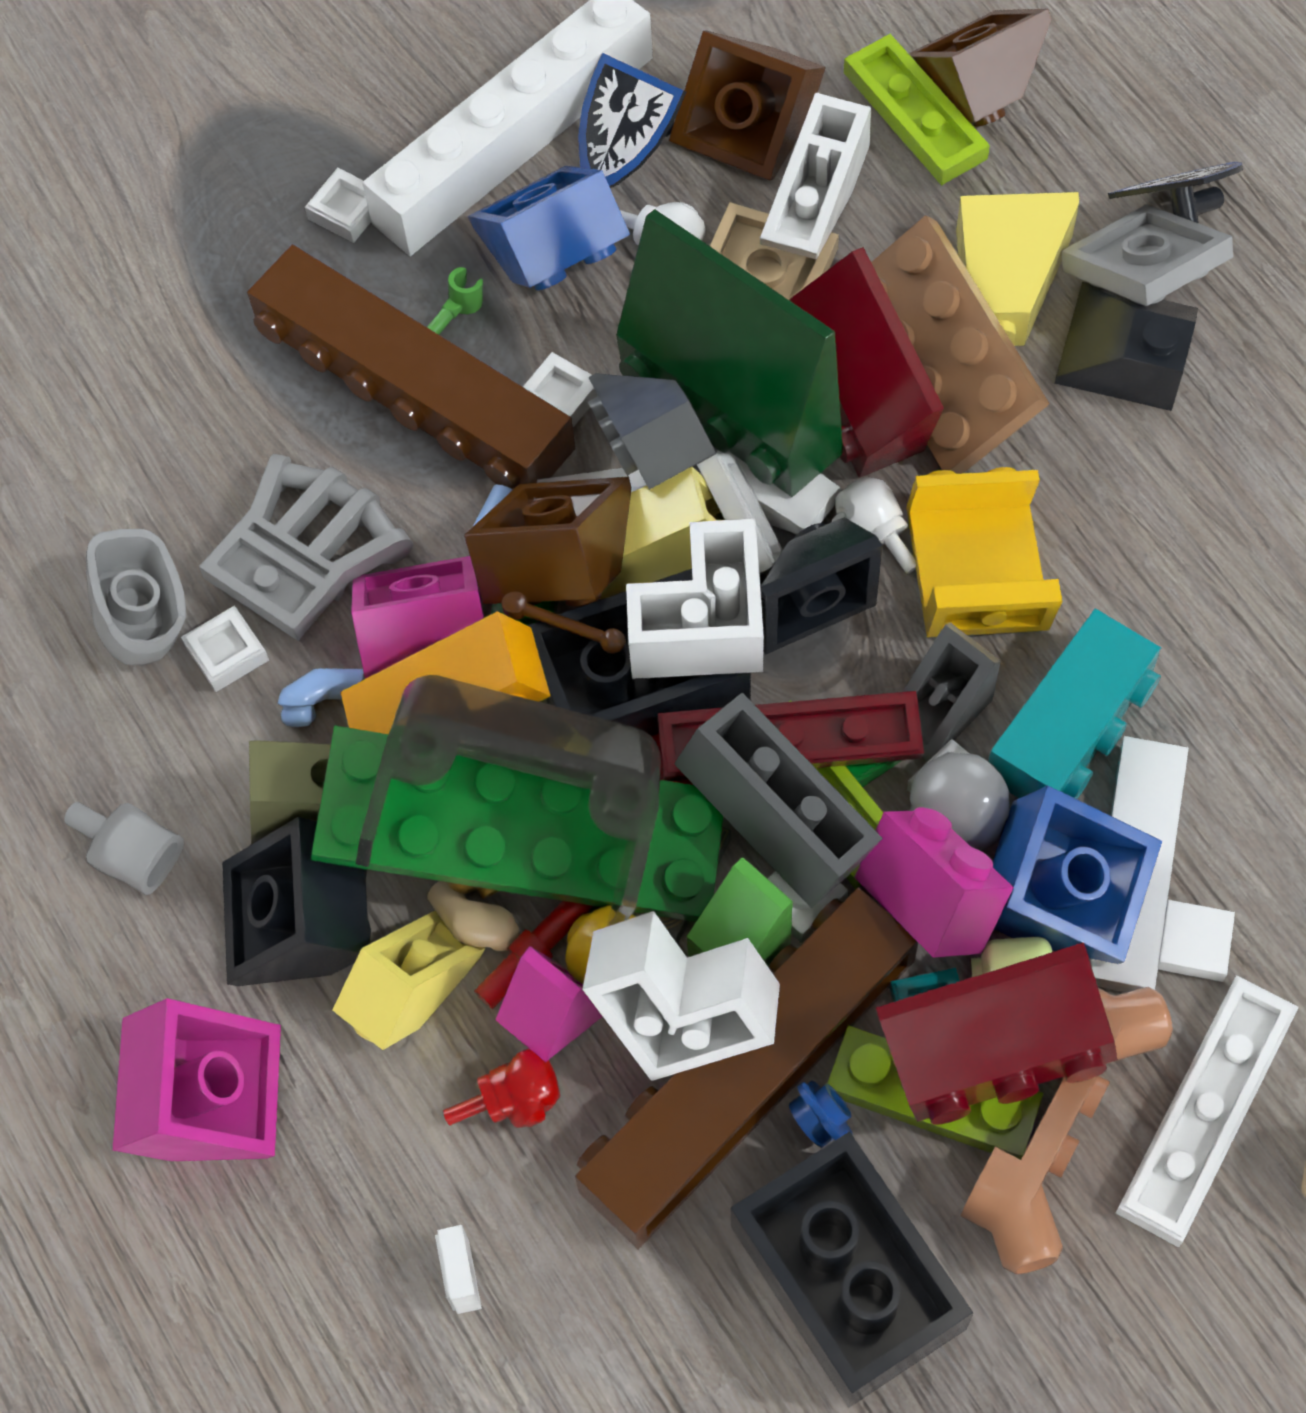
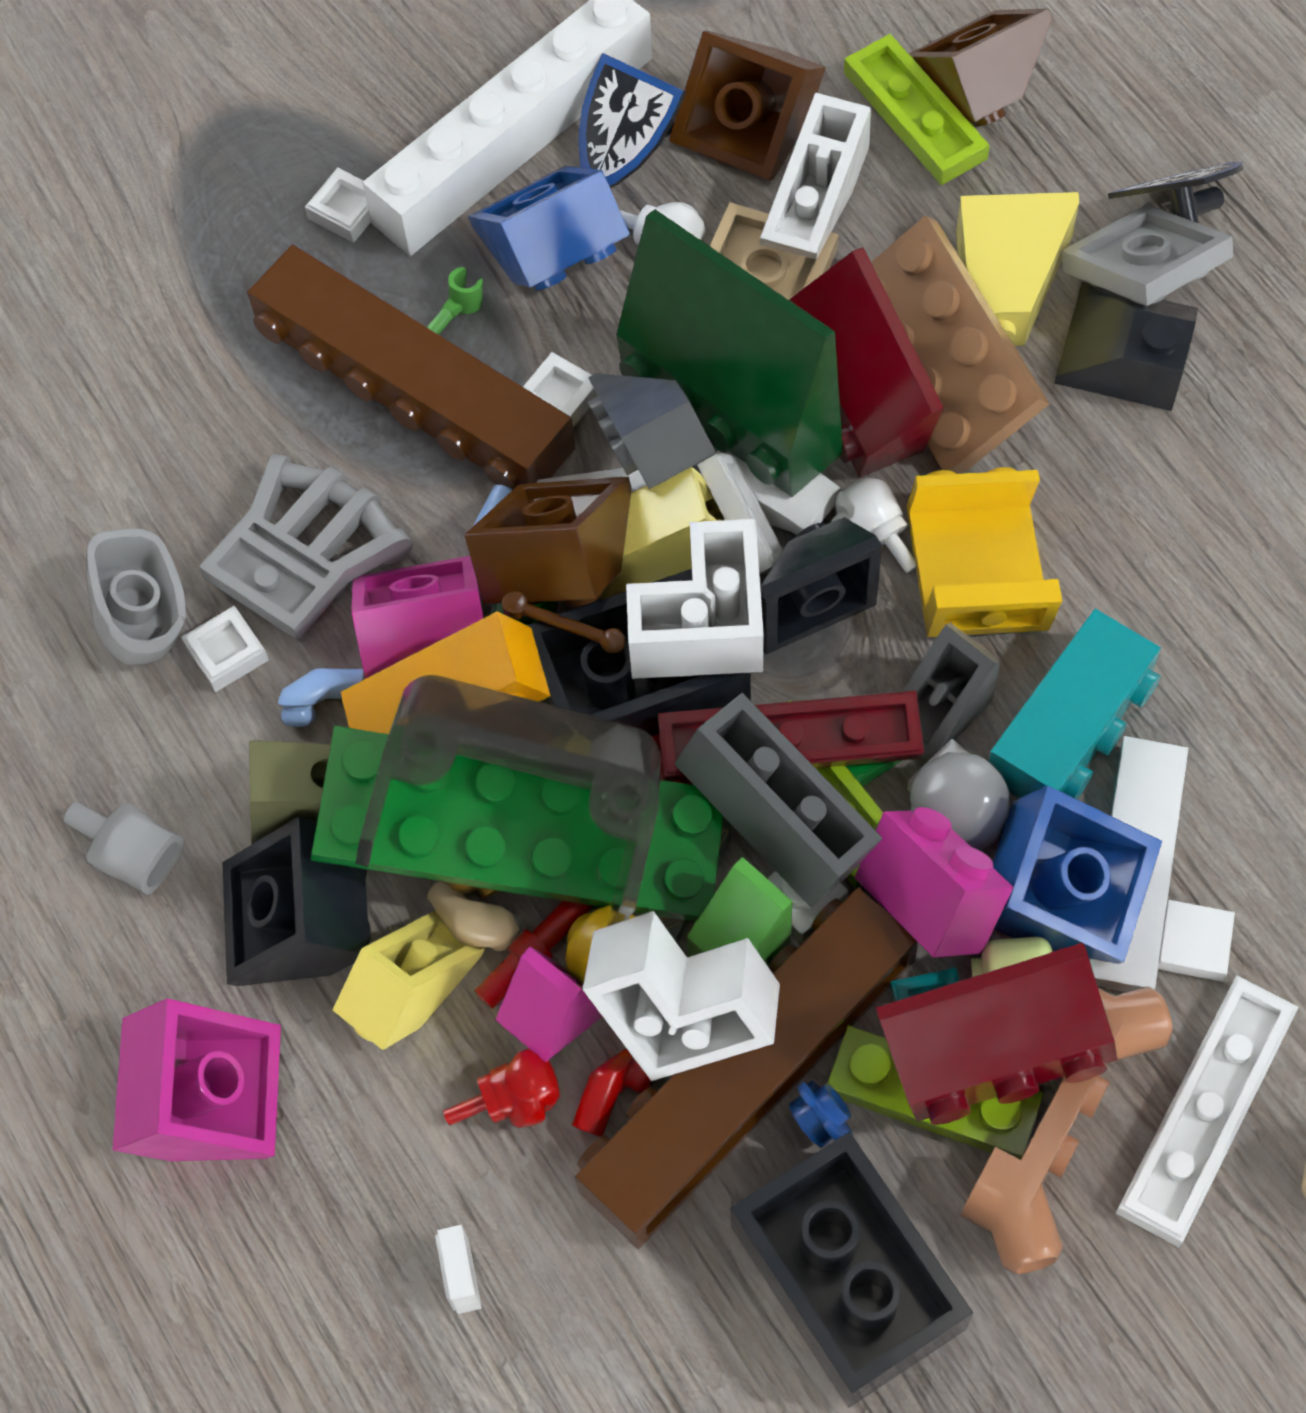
(603, 1089): none -> red arm

